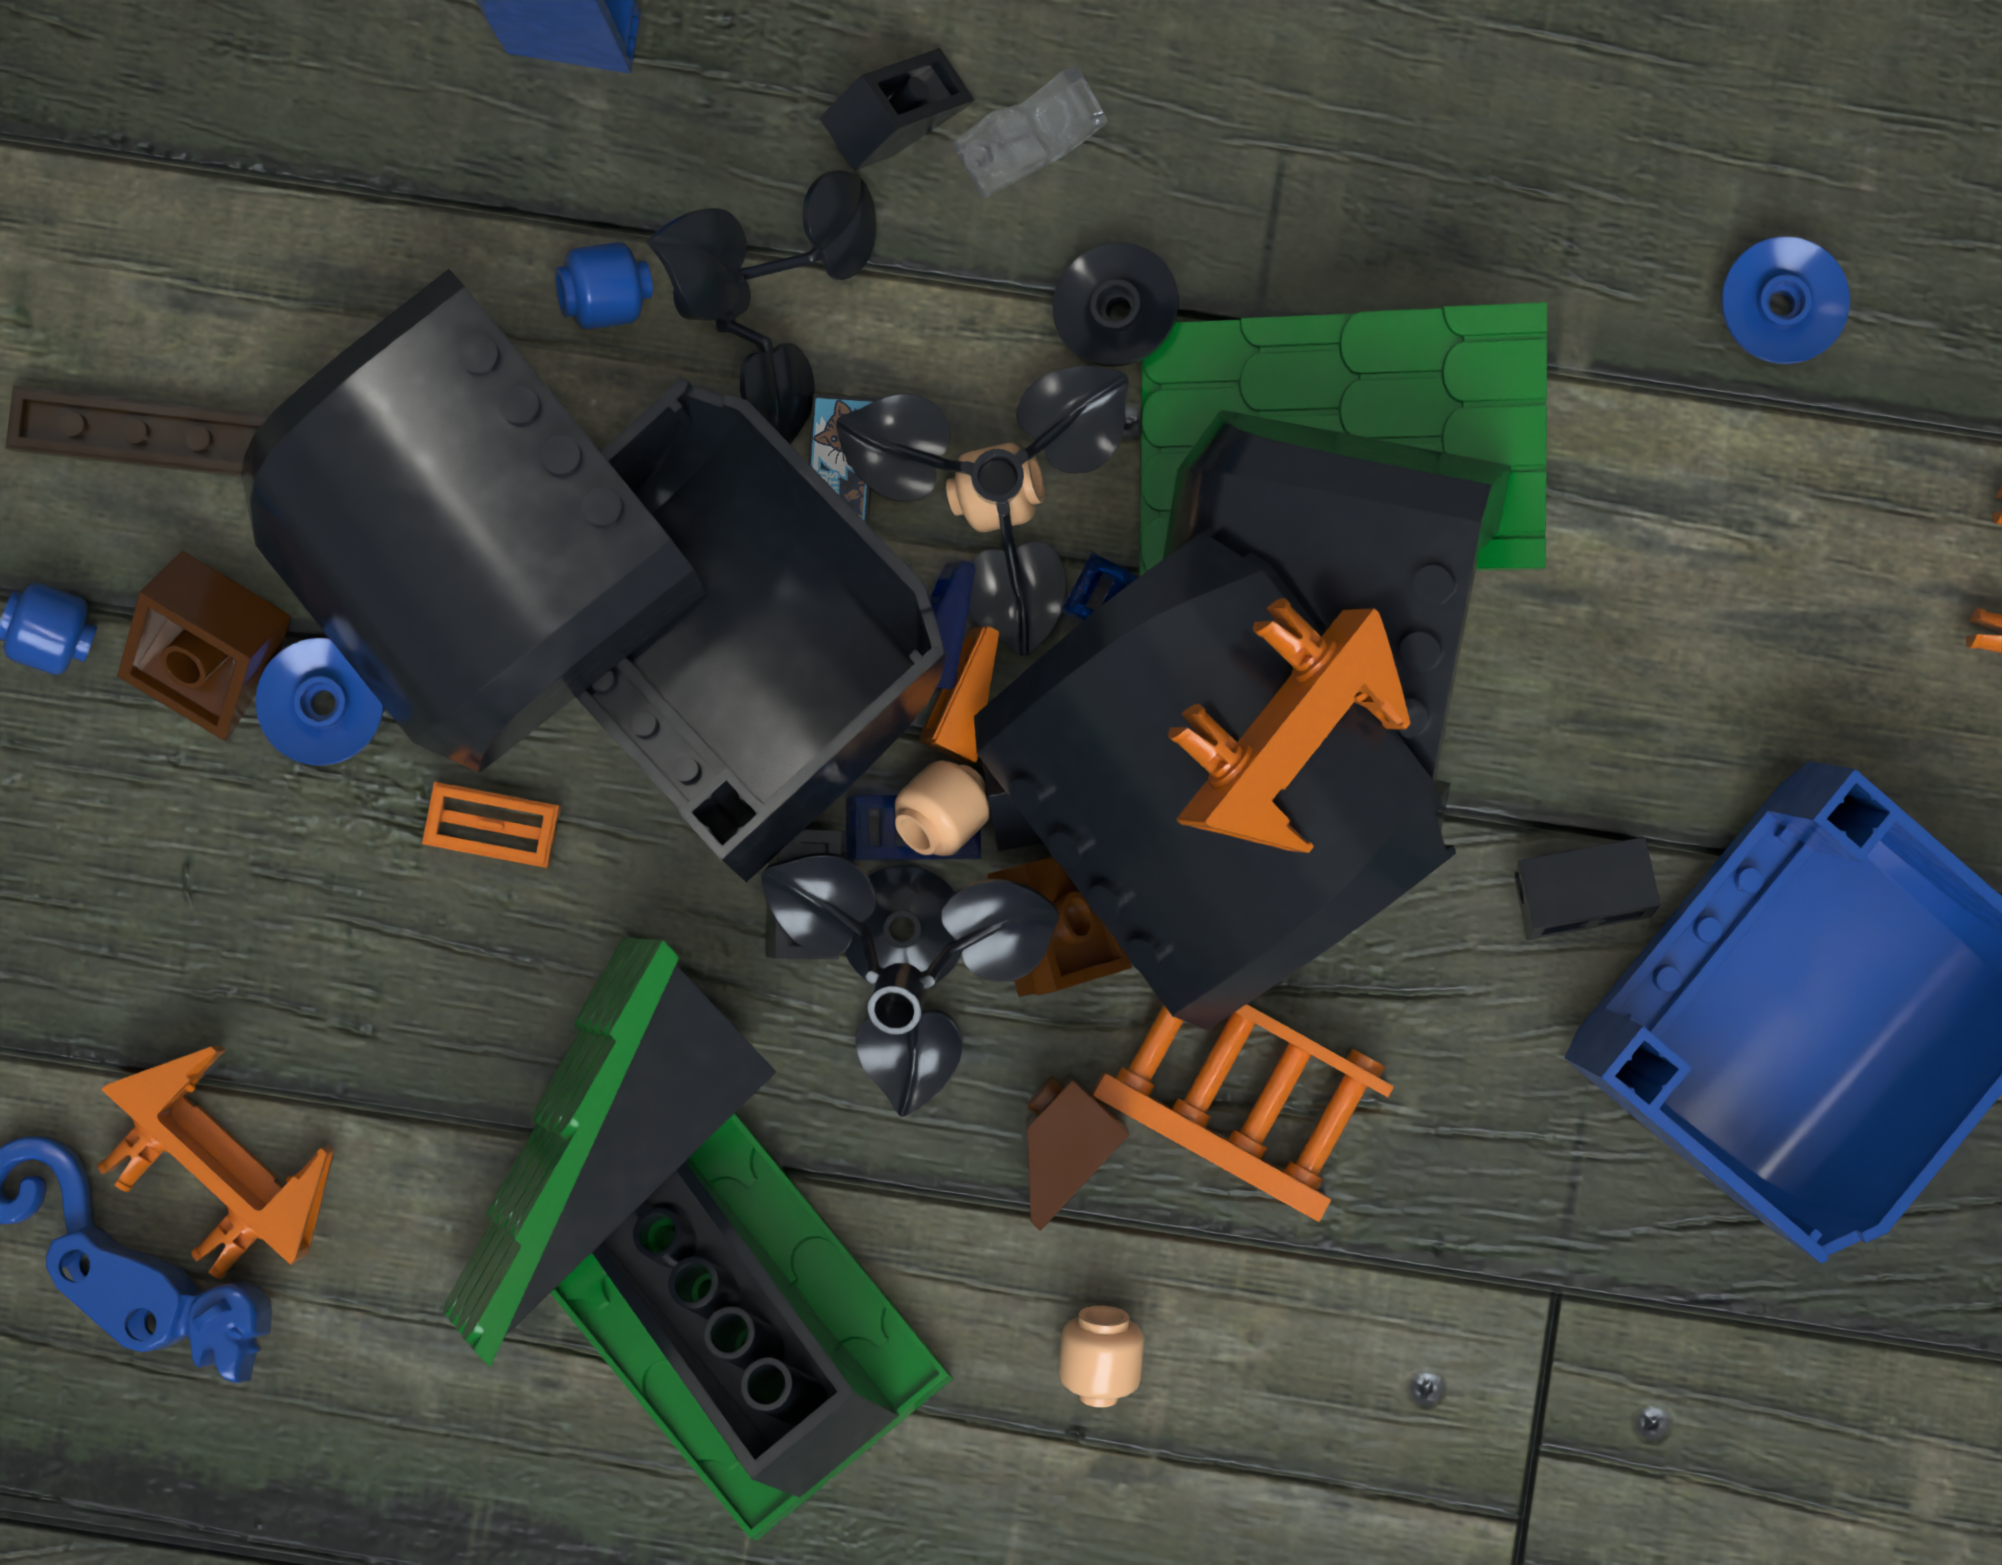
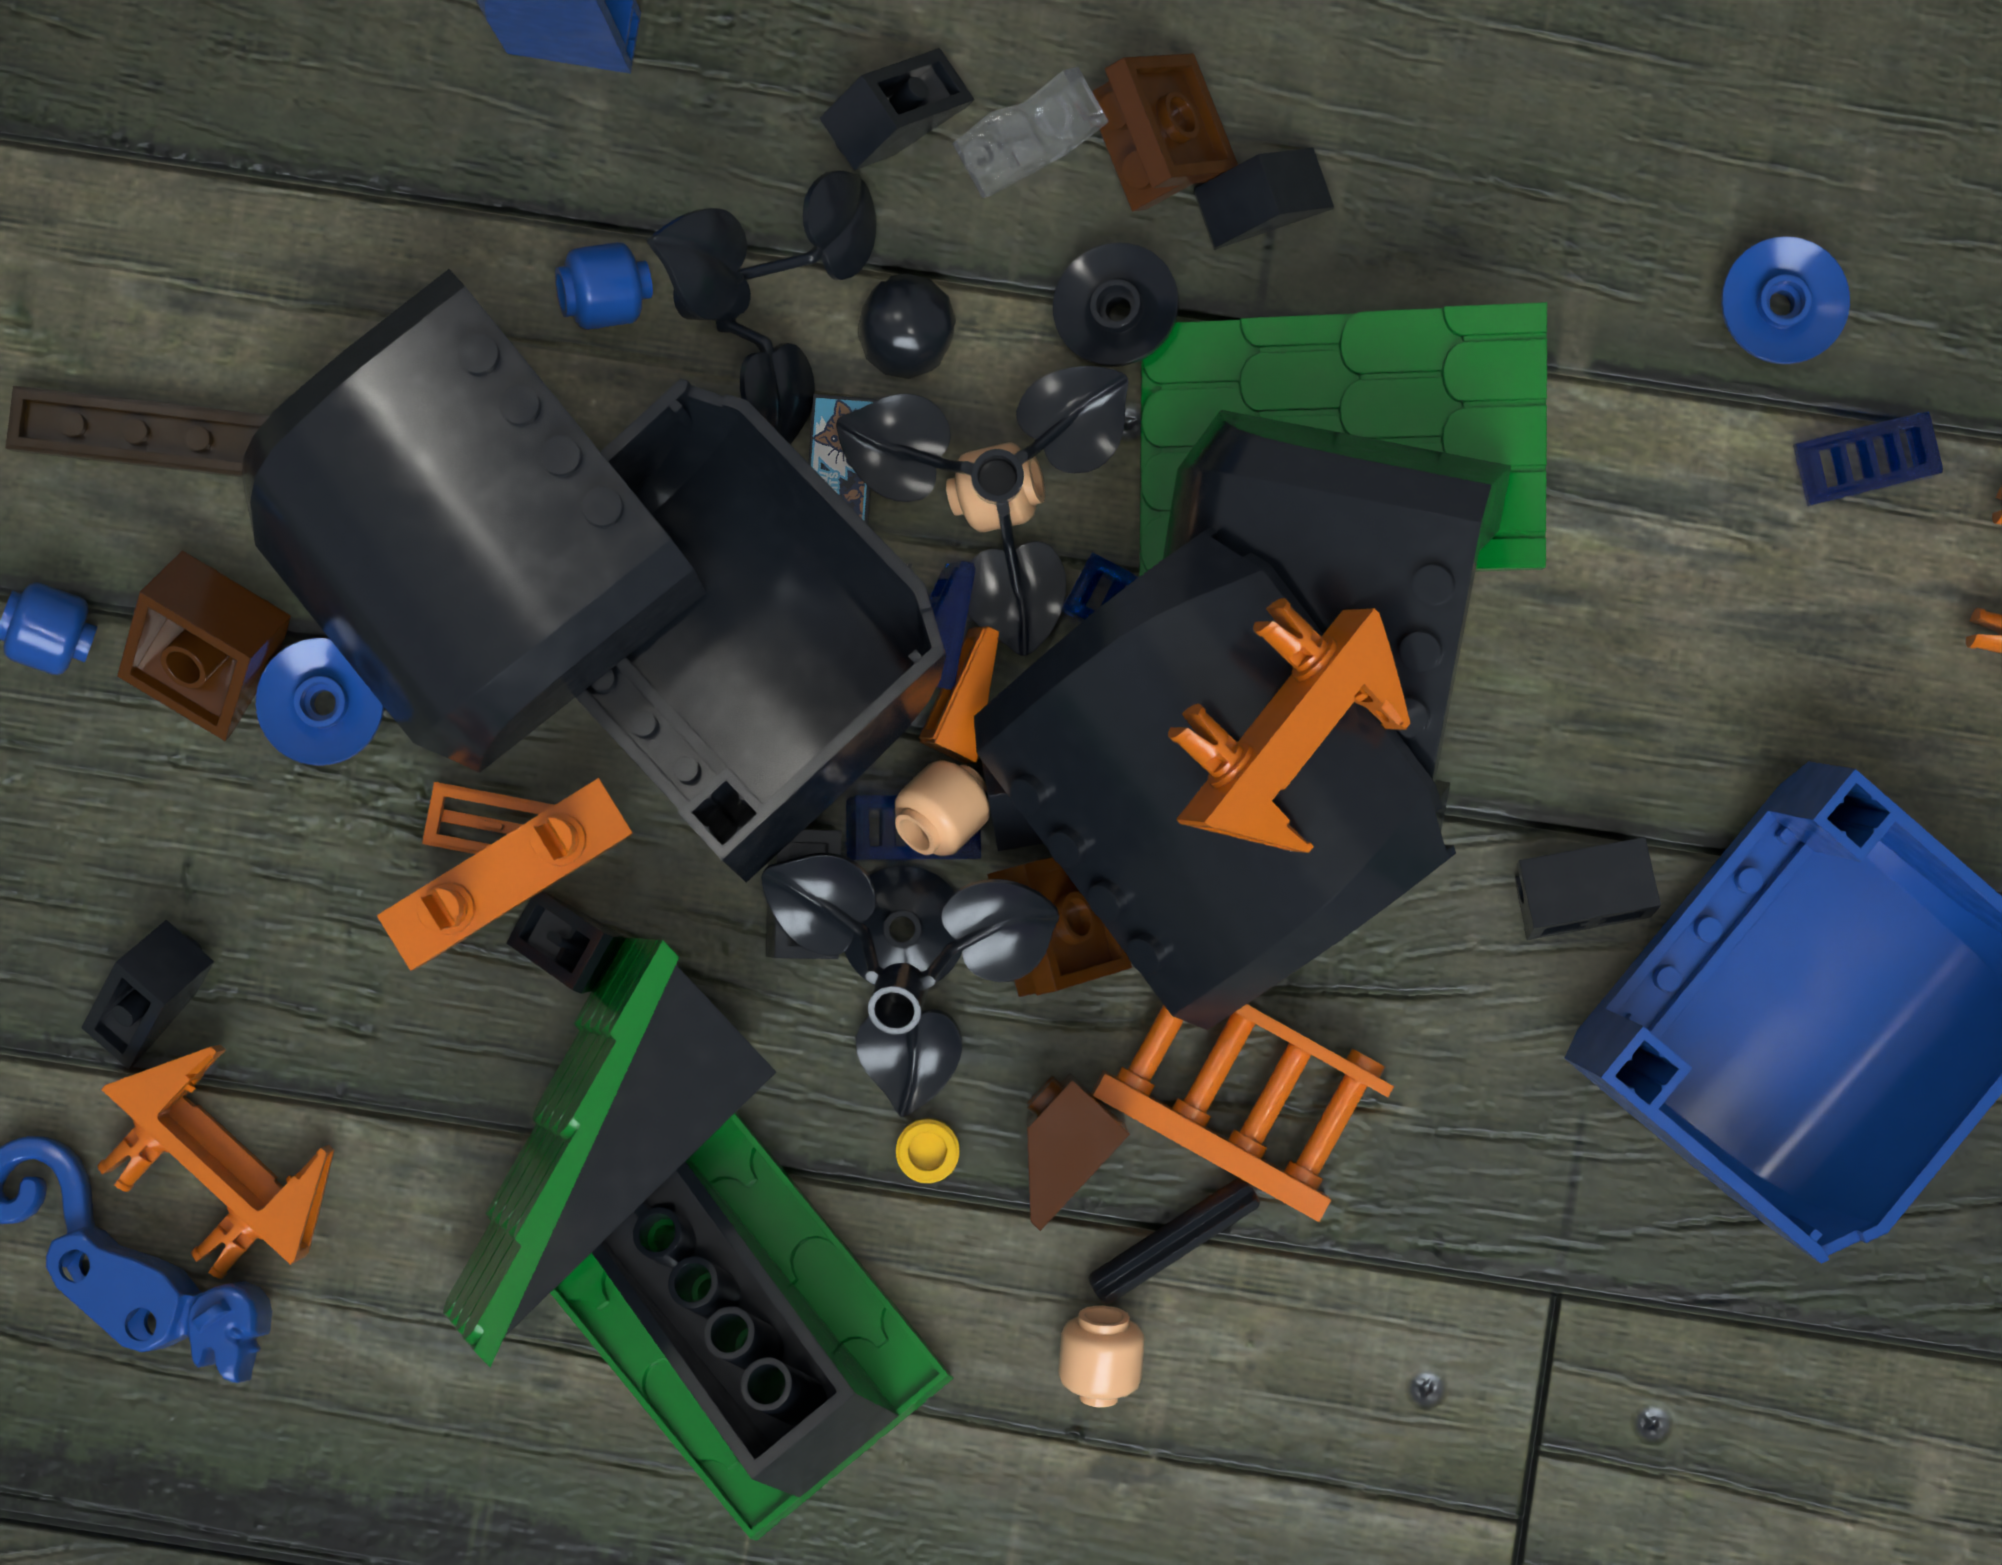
(146, 992): none -> black slope
(505, 874): none -> orange hose
(564, 942): none -> black slope
(906, 326): none -> black hair
(927, 1150): none -> yellow tile
(1161, 127): none -> reddish brown bracket
(1173, 1240): none -> black axle
(1263, 195): none -> black slope
(1922, 448): none -> clear blue slope

